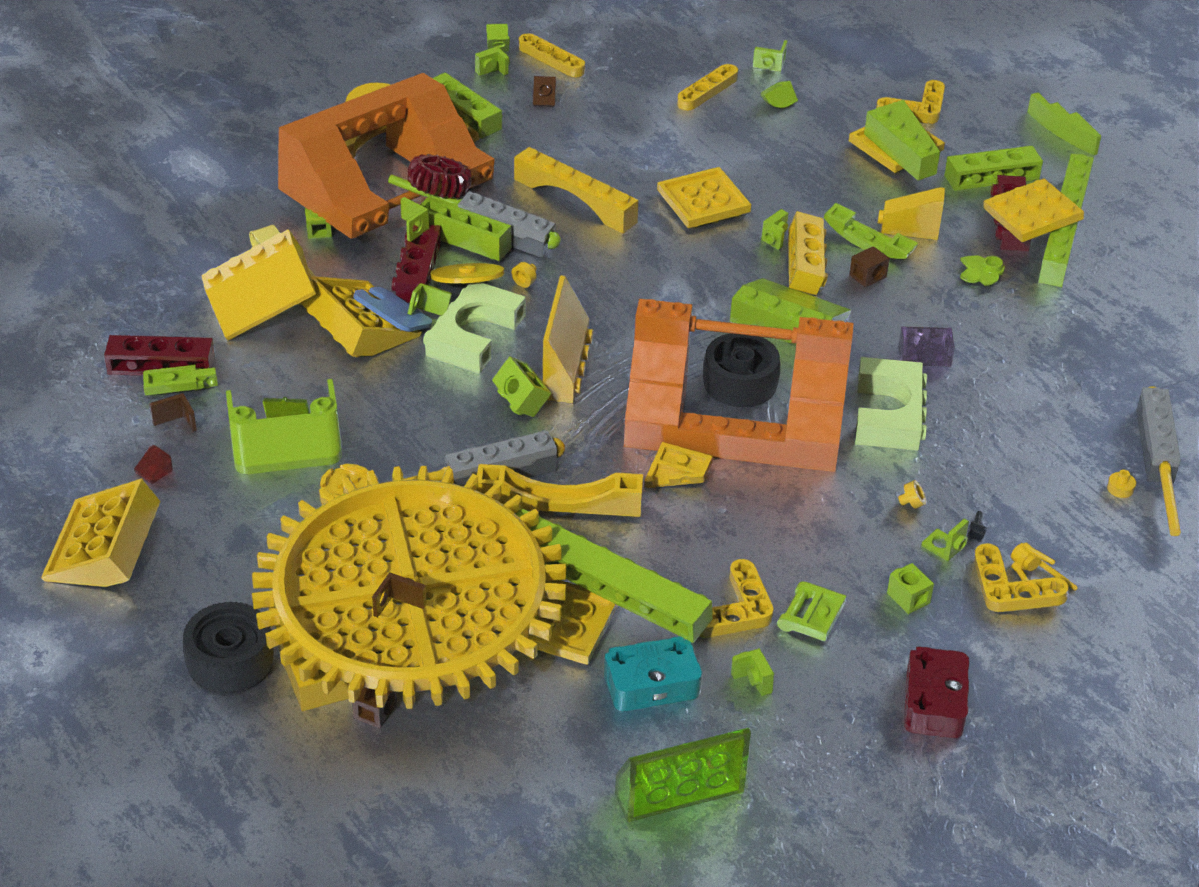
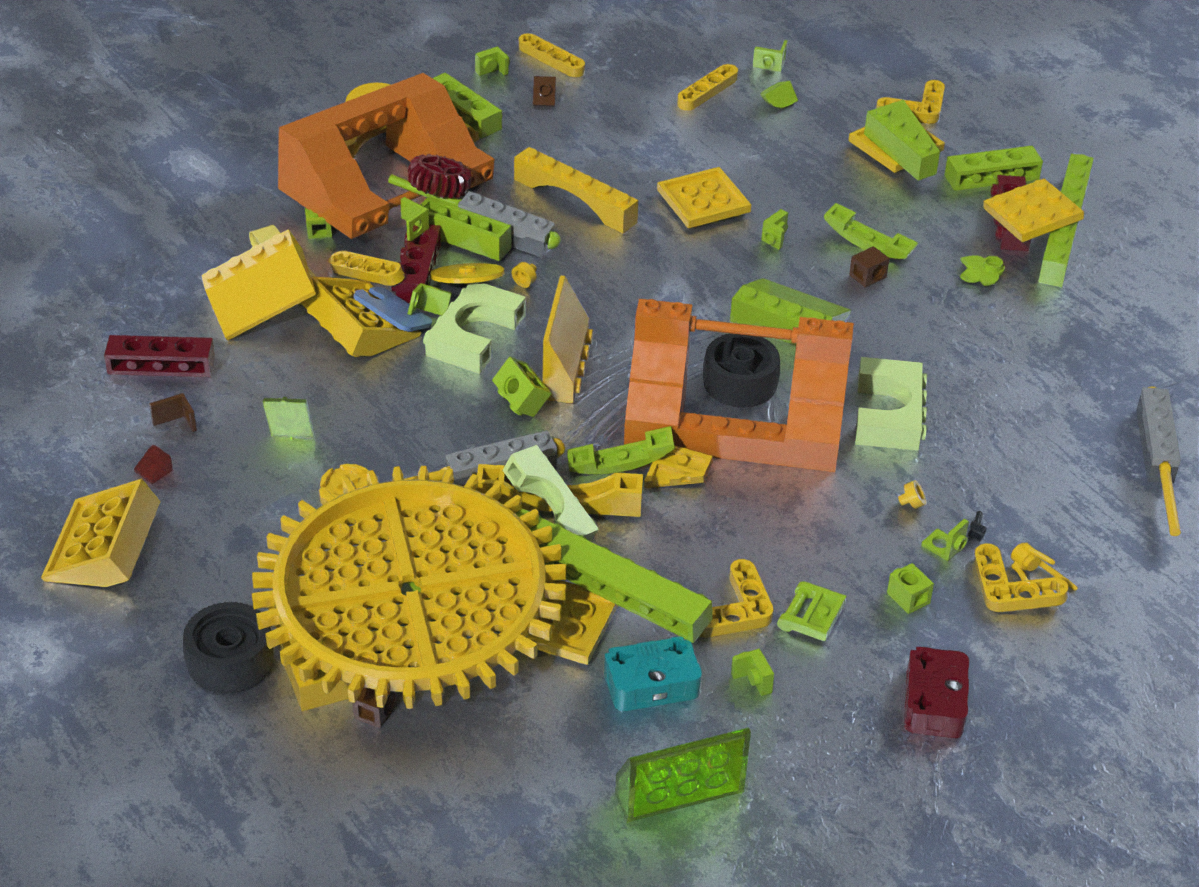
(178, 379): lime hinge -> none
(285, 440): lime windscreen -> none
(366, 268): none -> yellow beam
(400, 589): reddish brown bracket -> none
(498, 36): lime bracket -> none
(533, 473): none -> yellowish green arch
(621, 458): none -> lime slope
(807, 253): yellow brick -> none
(913, 214): yellow slope -> none
(927, 345): clear purple brick -> none
(1067, 126): lime slope -> none
(1121, 484): yellow tile -> none

